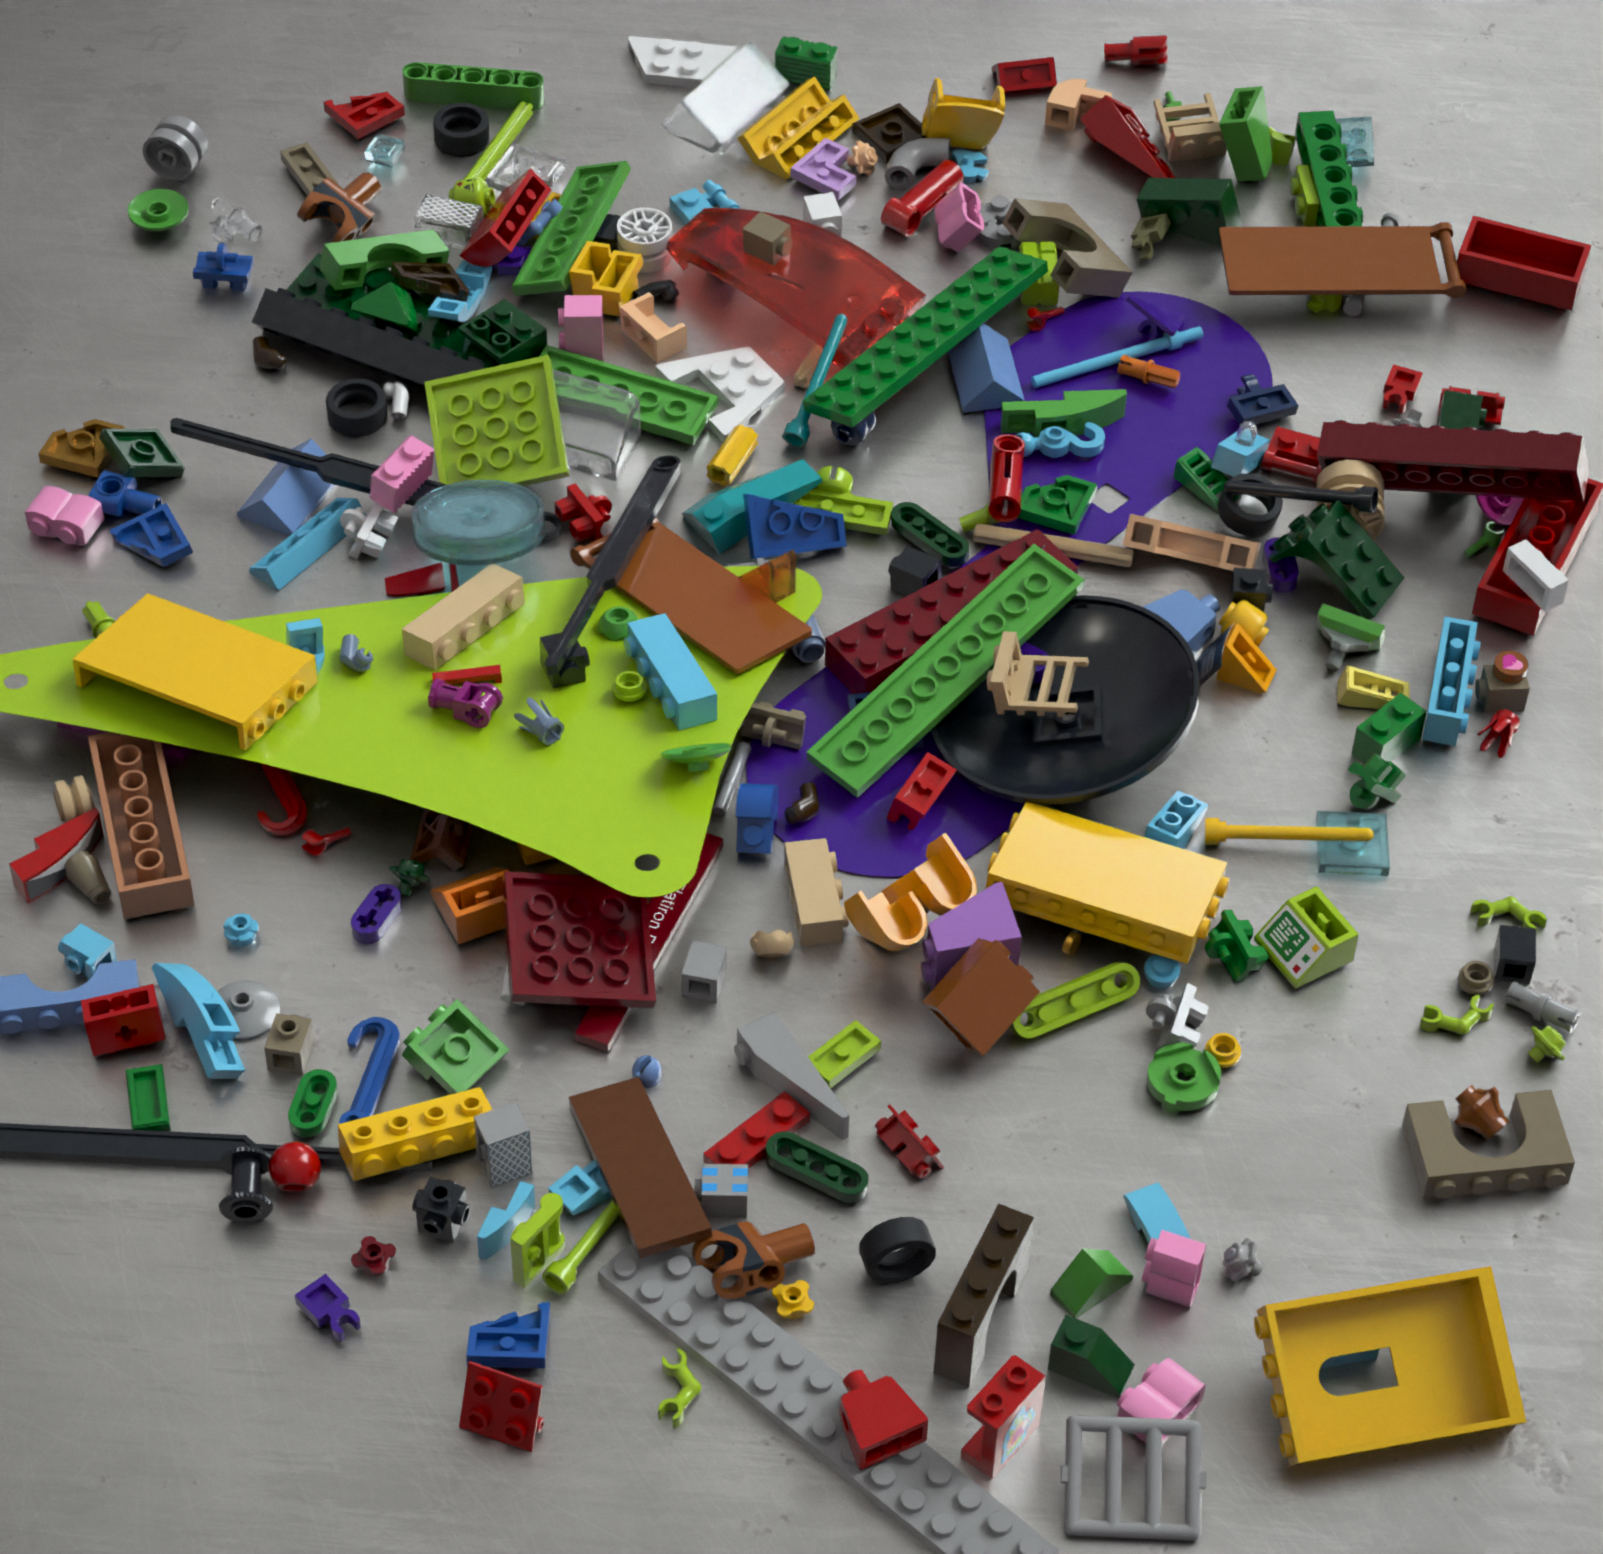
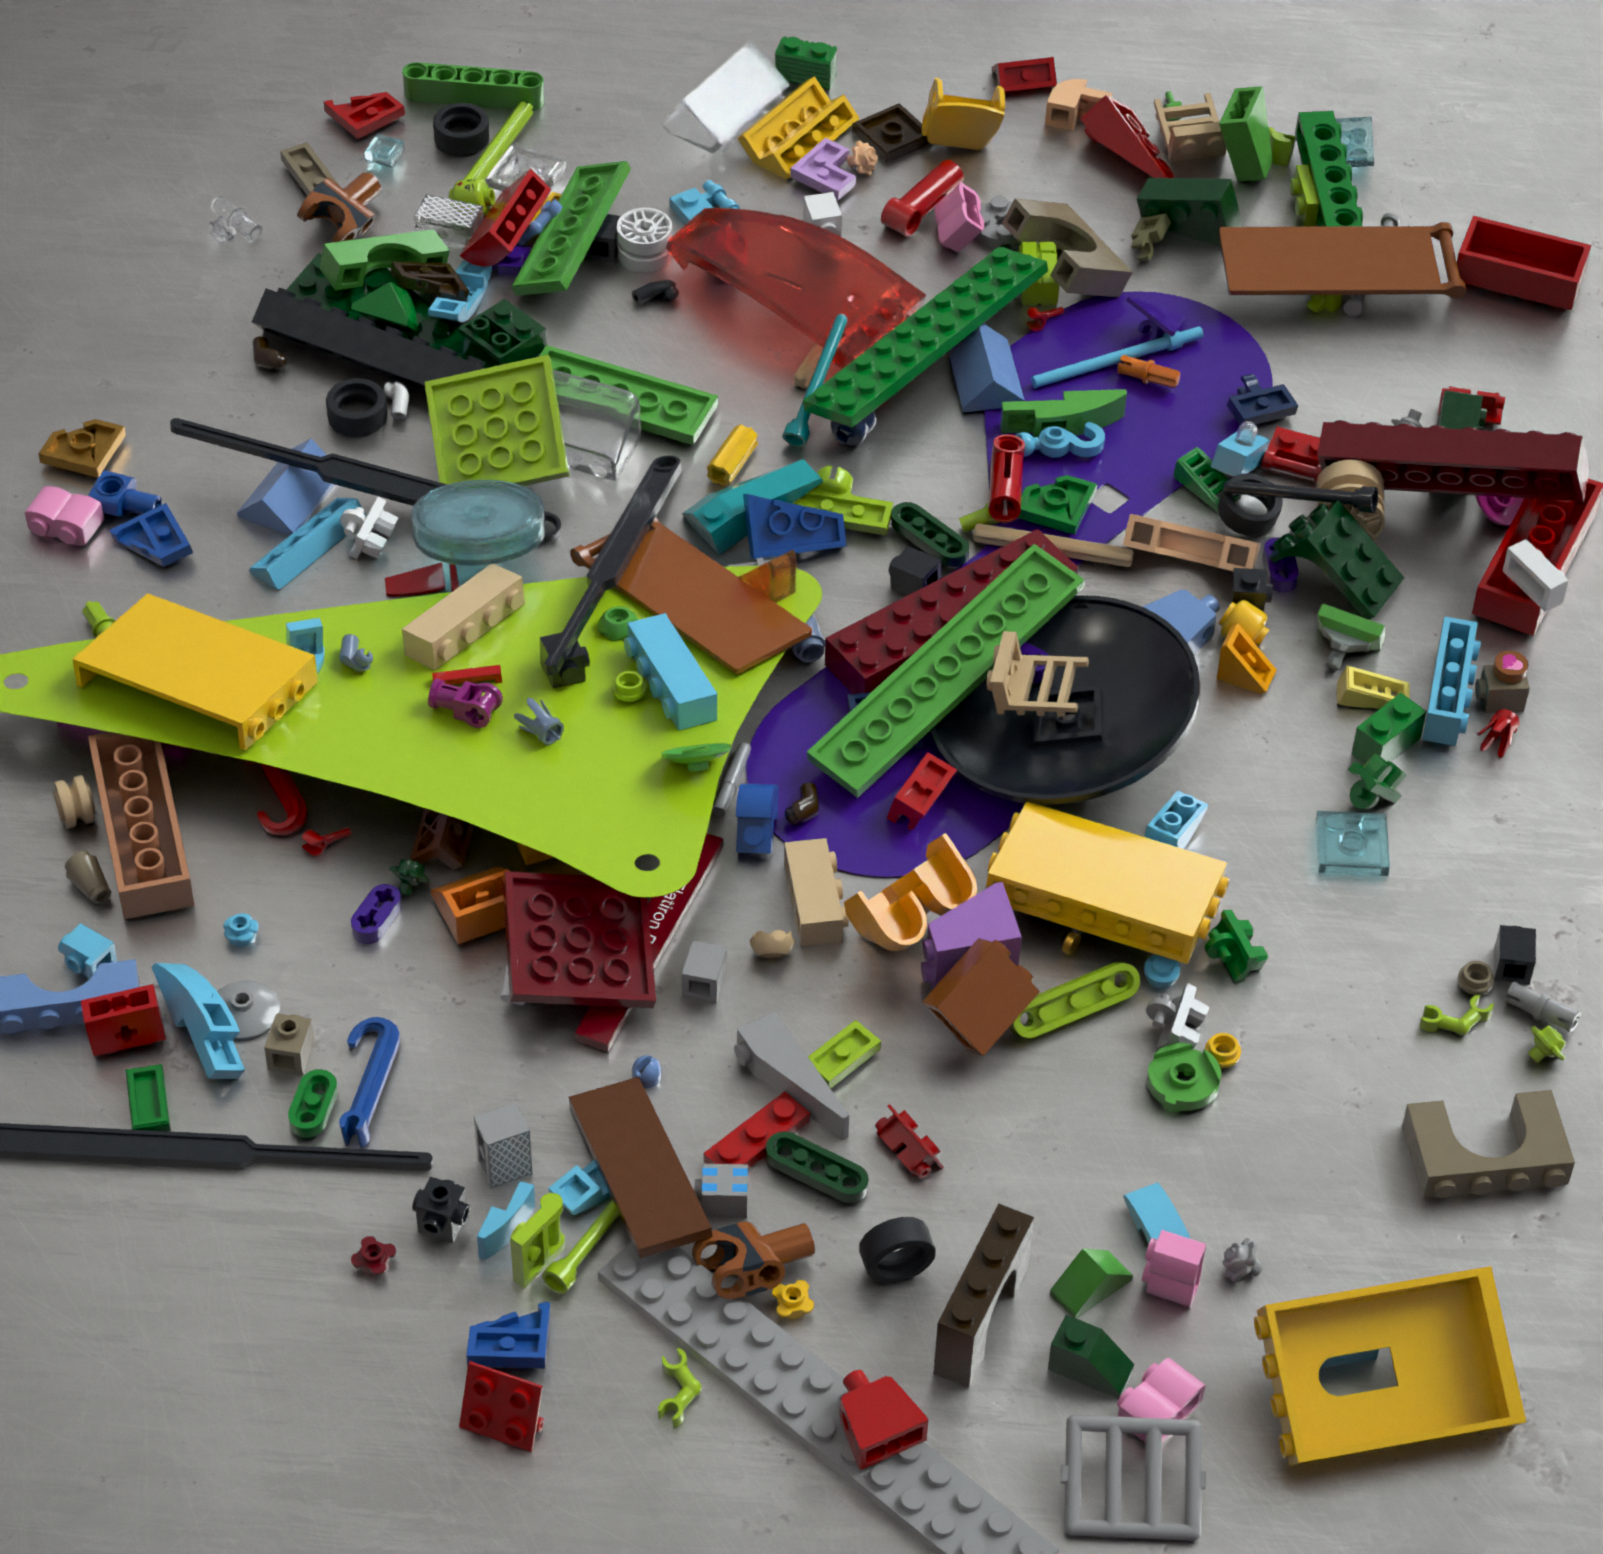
(44, 868): red slope -> none
(142, 453): dark green plate -> none
(158, 209): bright green dish -> none
(175, 147): light grey wheel -> none
(223, 266): blue hips -> none
(245, 1200): black hose -> none
(294, 1167): red piece -> none
(327, 1303): dark purple plate -> none
(402, 474): bright pink brick -> none
(411, 1134): yellow brick -> none
(453, 1048): bright green plate -> none
(582, 325): bright pink brick -> none
(588, 513): red hips -> none
(606, 274): yellow plate -> none
(650, 331): light nougat panel -> none
(676, 61): white wing -> none
(736, 376): white wing -> none
(767, 238): dark tan brick -> none
(775, 725): dark tan hips -> none
(915, 156): light grey cylinder -> none
(965, 160): medium azure piece -> none
(1009, 1413): red panel -> none
(1140, 50): red arm -> none
(1211, 658): black sticker -> none
(1218, 831): yellow piece -> none
(1308, 938): lime slope -> none
(1401, 386): red plate -> none
(1480, 1111): dark orange rock -> none
(1489, 538): bright green hand -> none
(1511, 905): lime arm -> none

